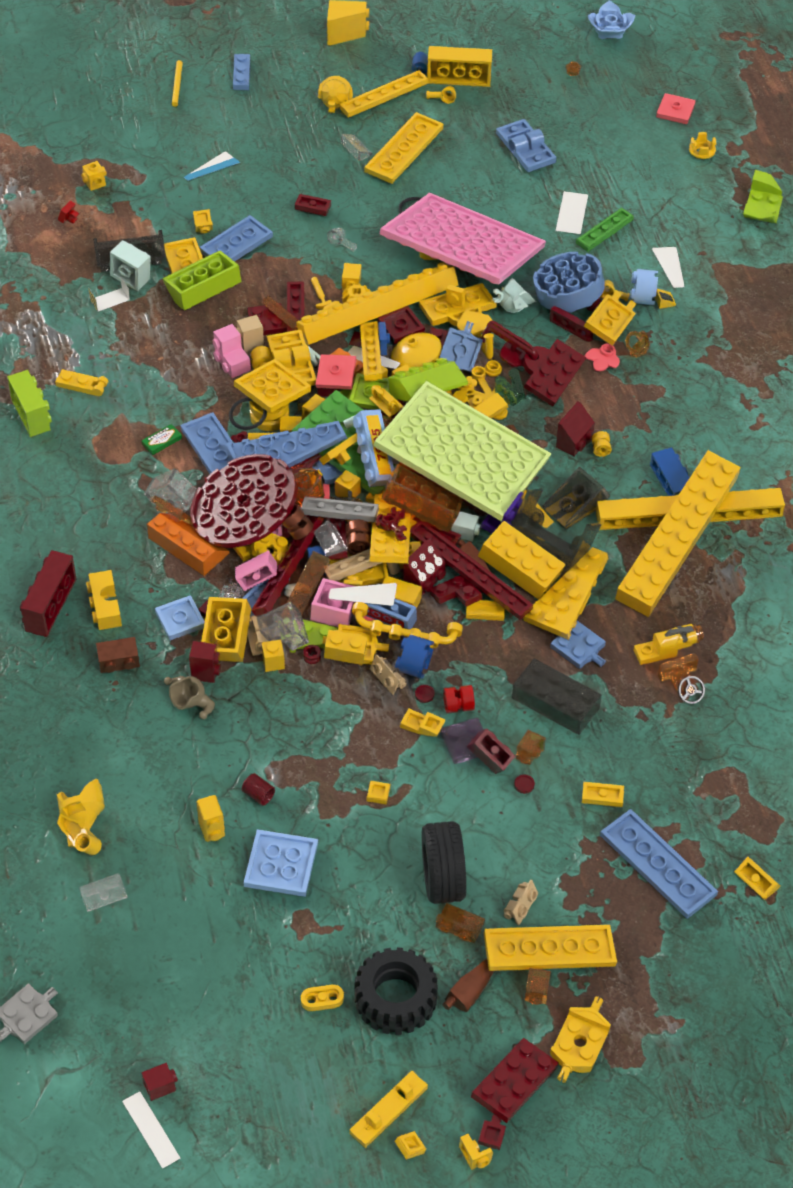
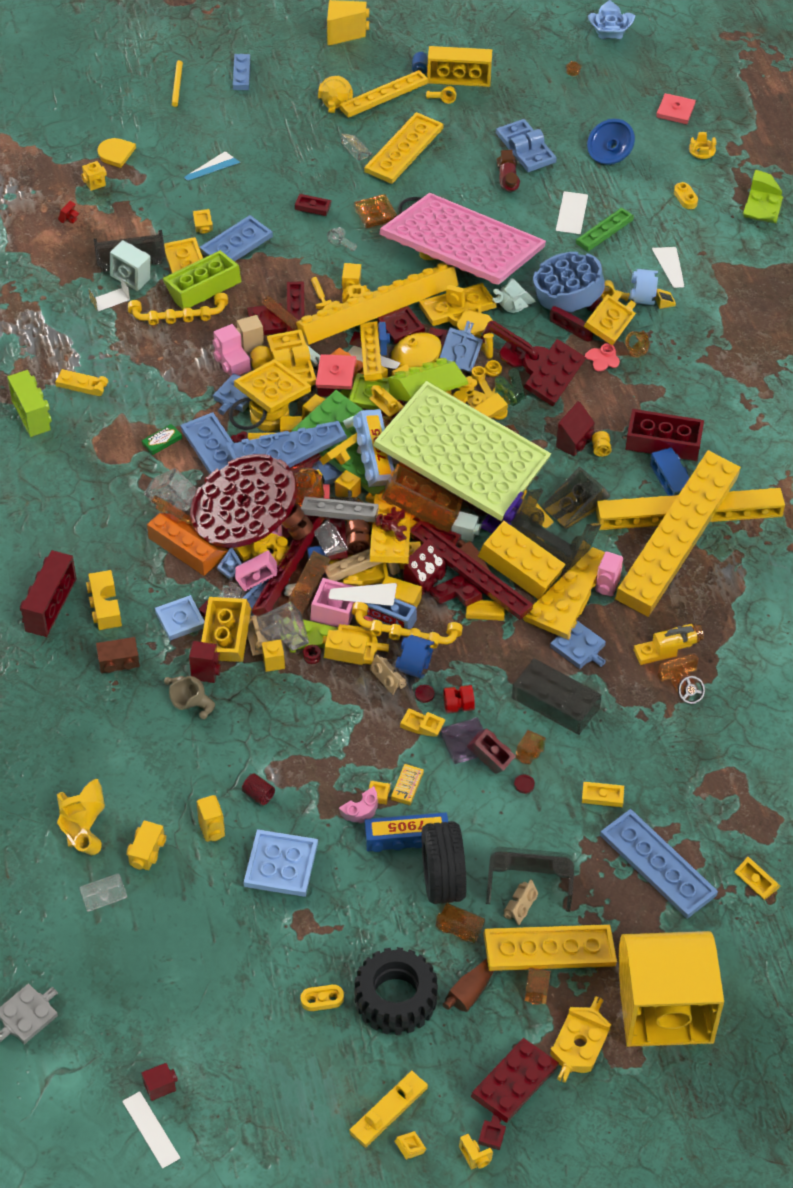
(115, 151): none -> yellow tile
(146, 845): none -> yellow brick
(170, 315): none -> yellow bar
(228, 395): none -> medium blue plate
(228, 564): none -> light blue piece
(362, 810): none -> bright pink cylinder
(375, 210): none -> clear orange plate
(398, 831): none -> blue brick
(407, 784): none -> yellow tile
(507, 176): none -> piece
(532, 861): none -> clear smoke windscreen
(605, 136): none -> blue dish
(609, 574): none -> bright pink brick
(659, 431): none -> dark red brick
(670, 988): none -> yellow brick
(686, 195): none -> yellow plate

